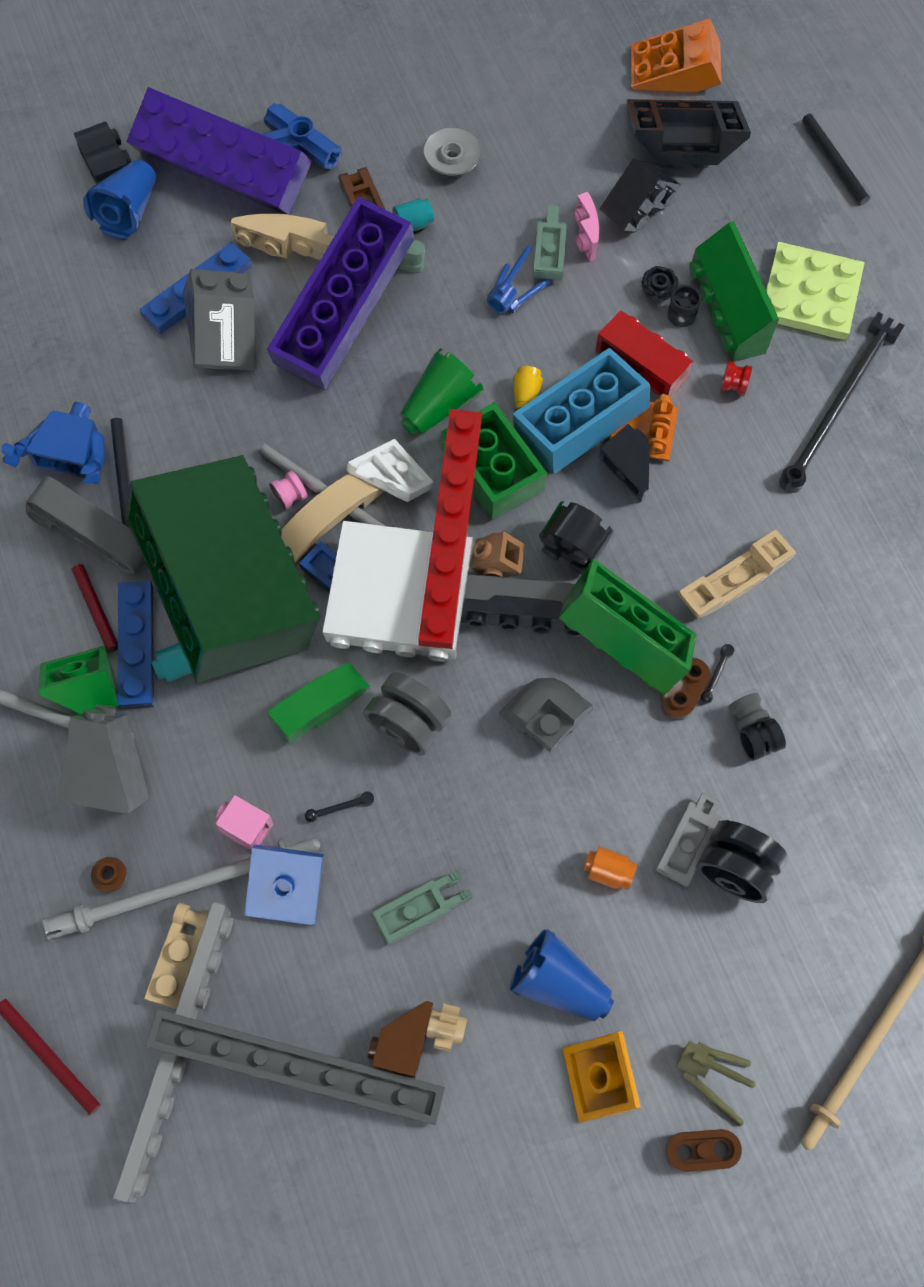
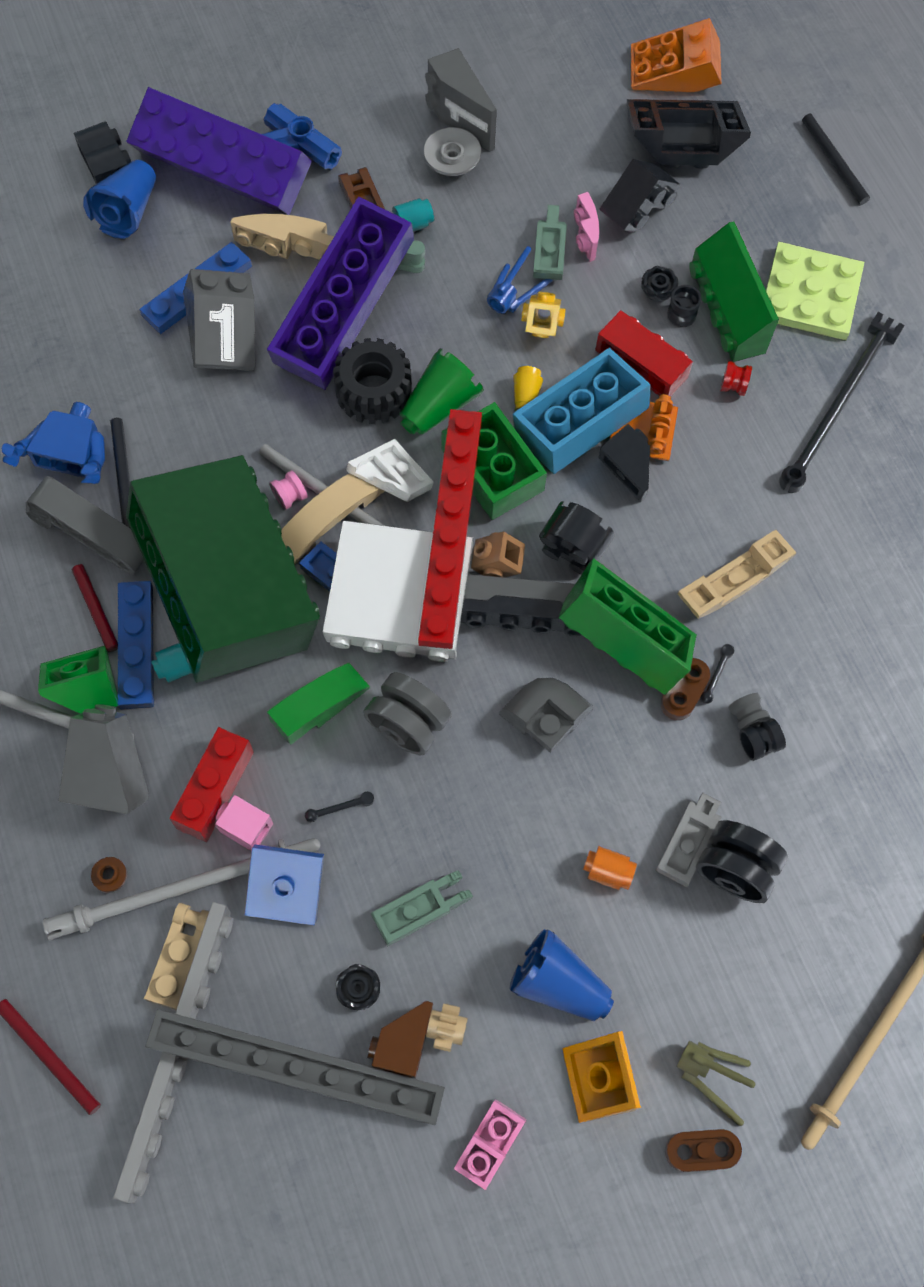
(212, 784): none -> red brick
(357, 975): none -> black plate
(370, 360): none -> black tyre
(460, 97): none -> dark grey slope
(490, 1144): none -> bright pink slope
(543, 326): none -> yellow brick

